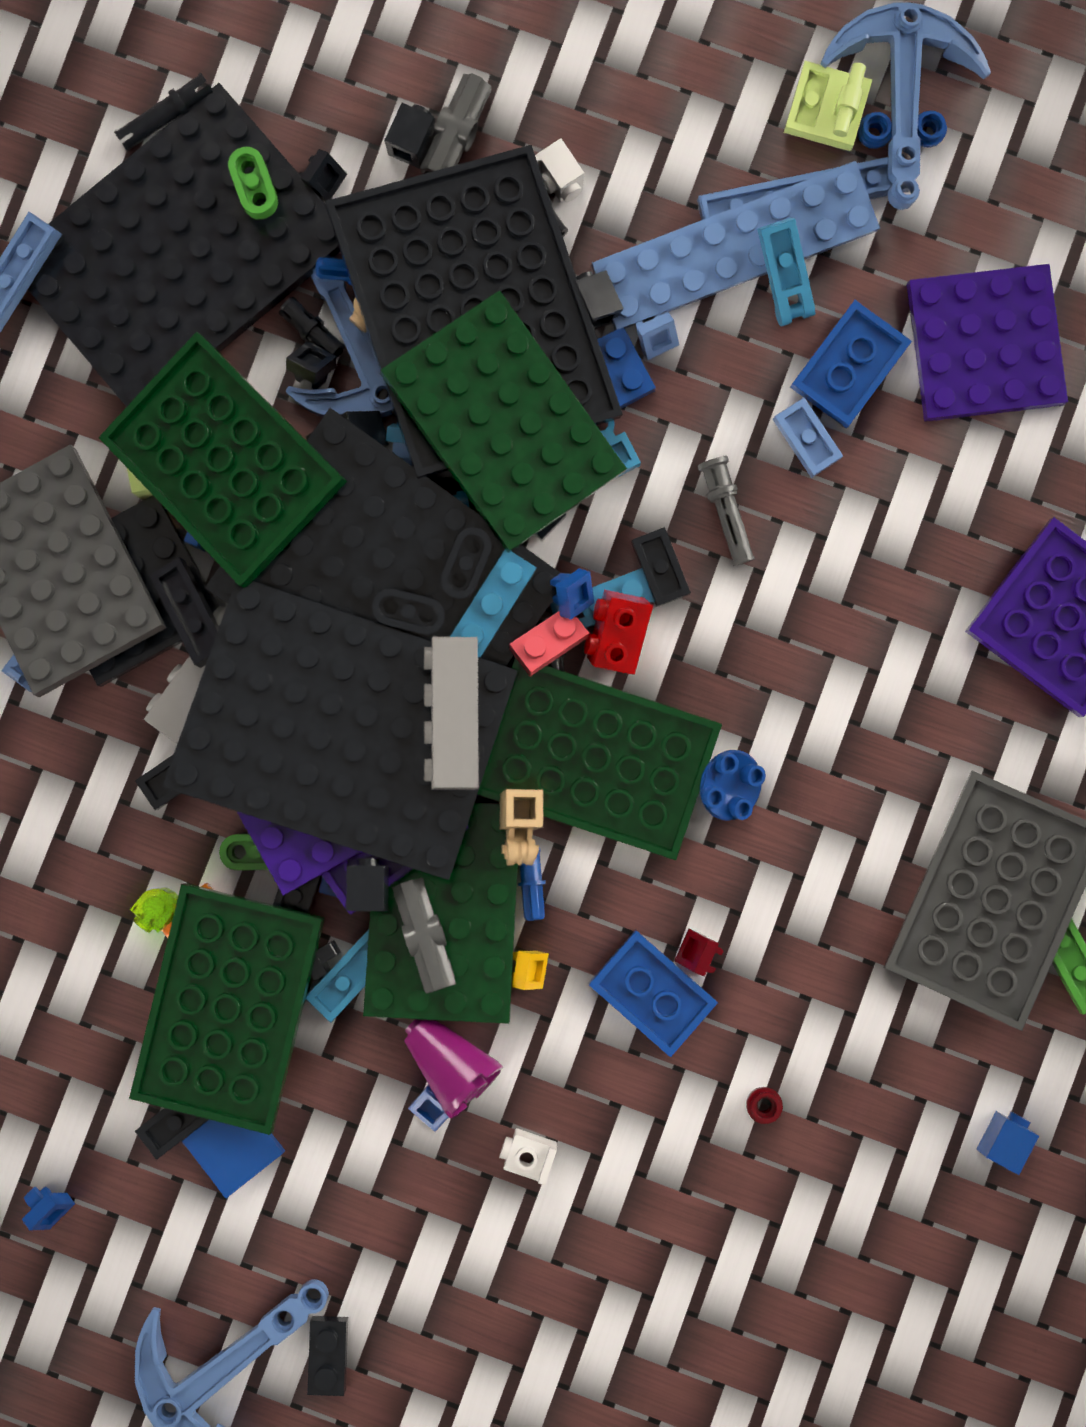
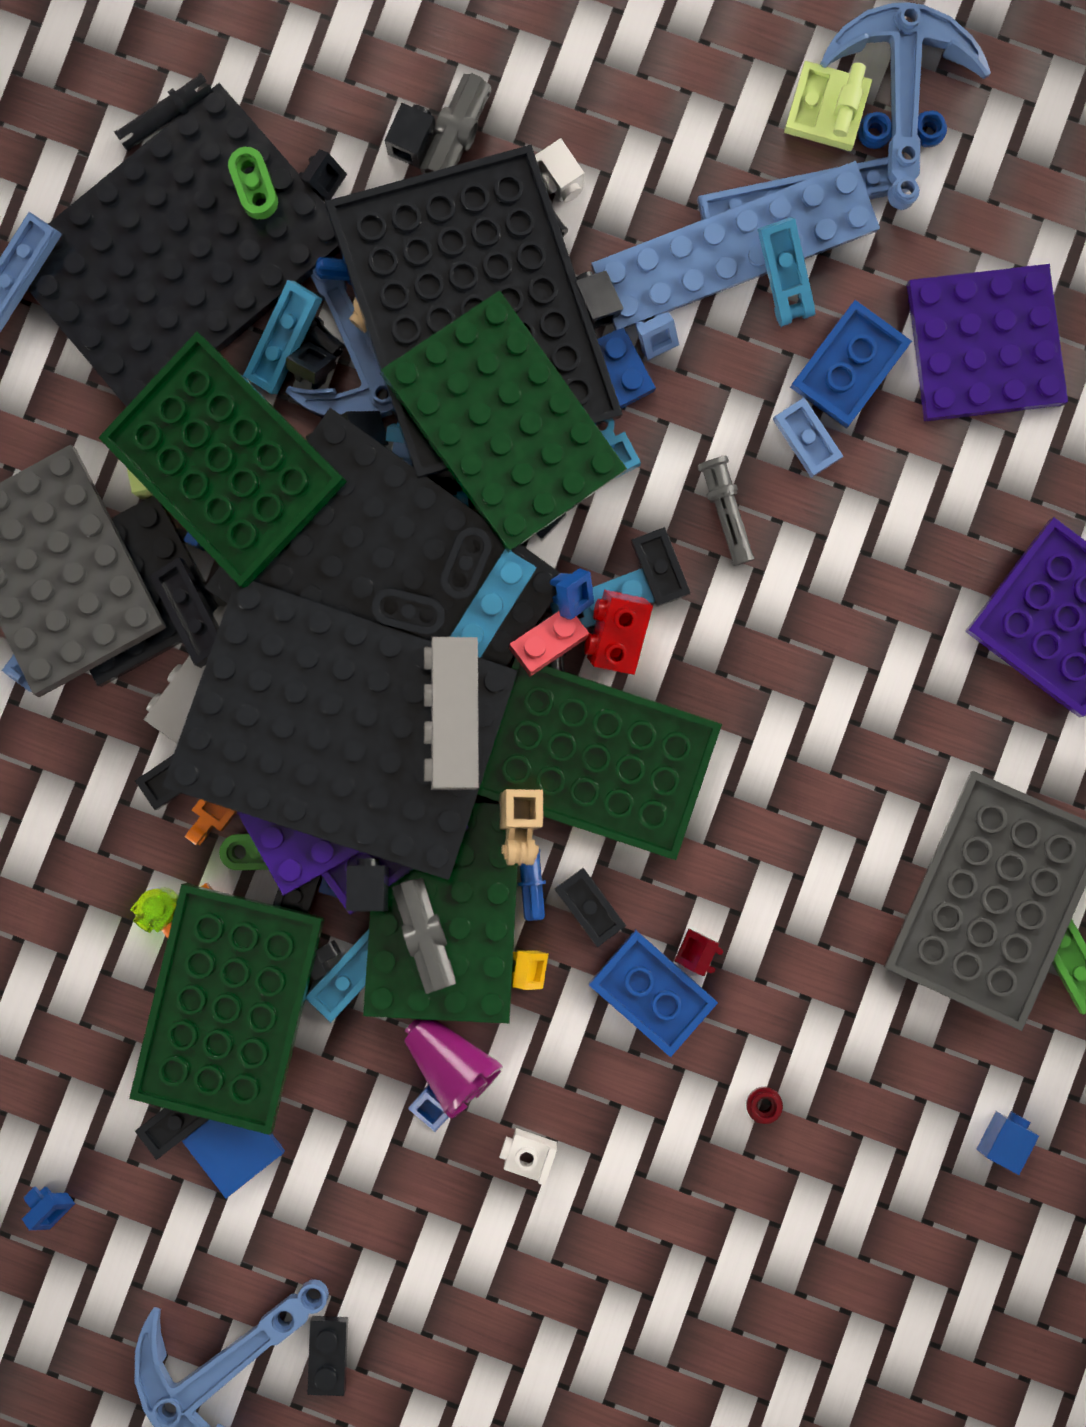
(210, 816): none -> orange plate
(282, 336): none -> dark azure plate
(590, 907): none -> black plate
(731, 785): blue dish -> none

